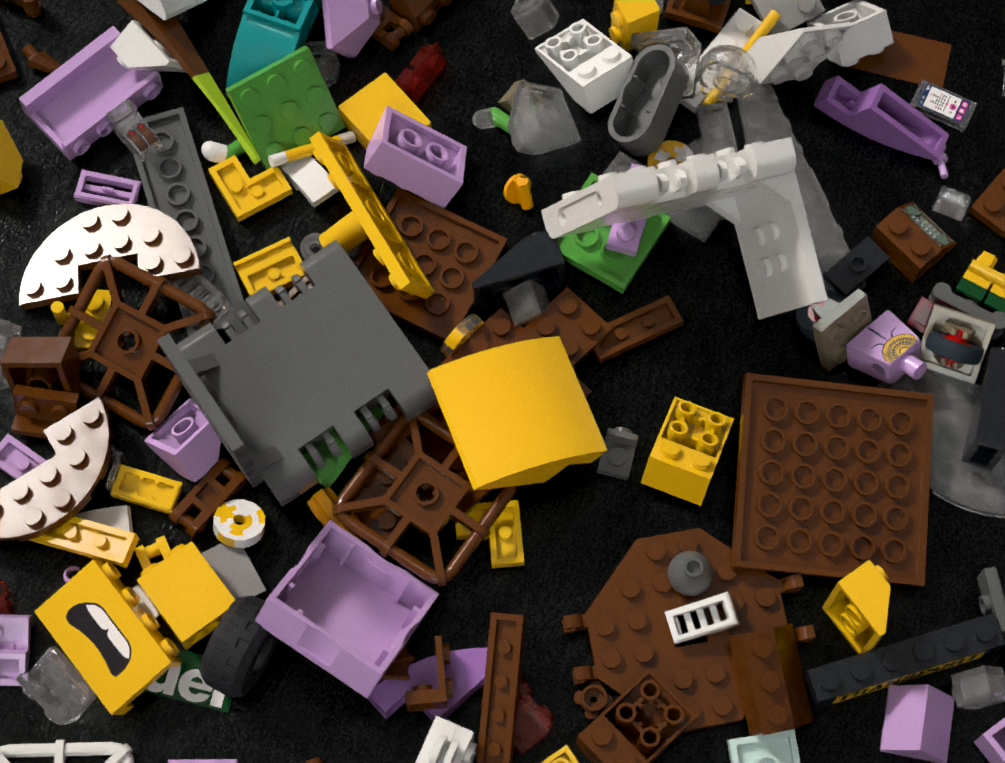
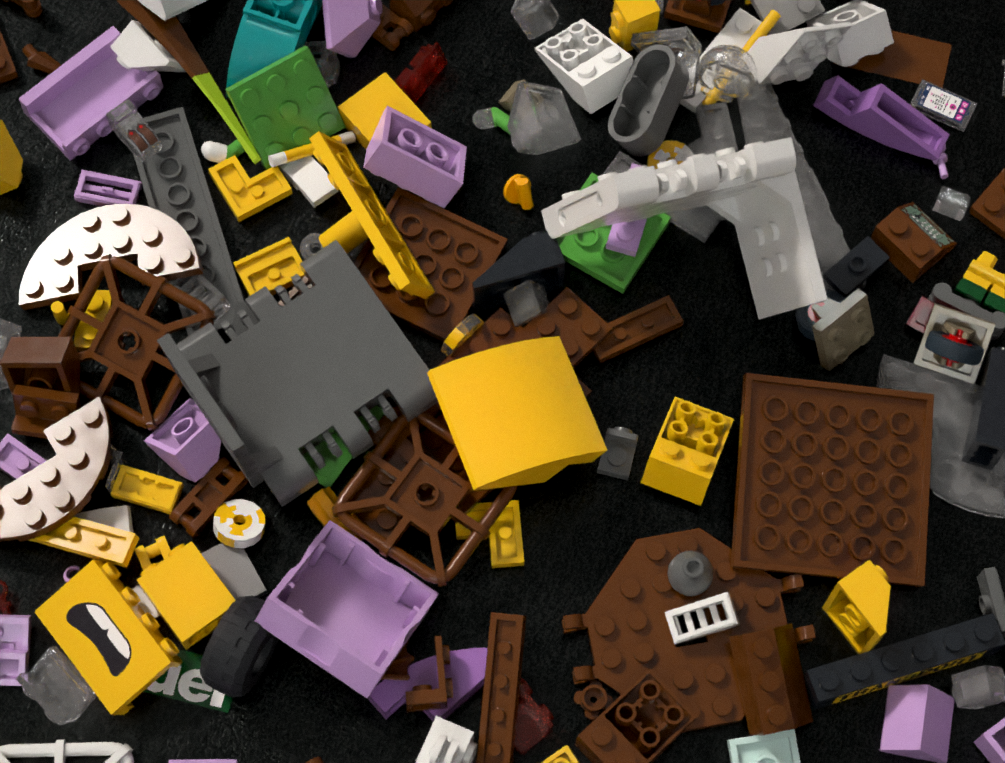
(886, 350): lavender torso -> none

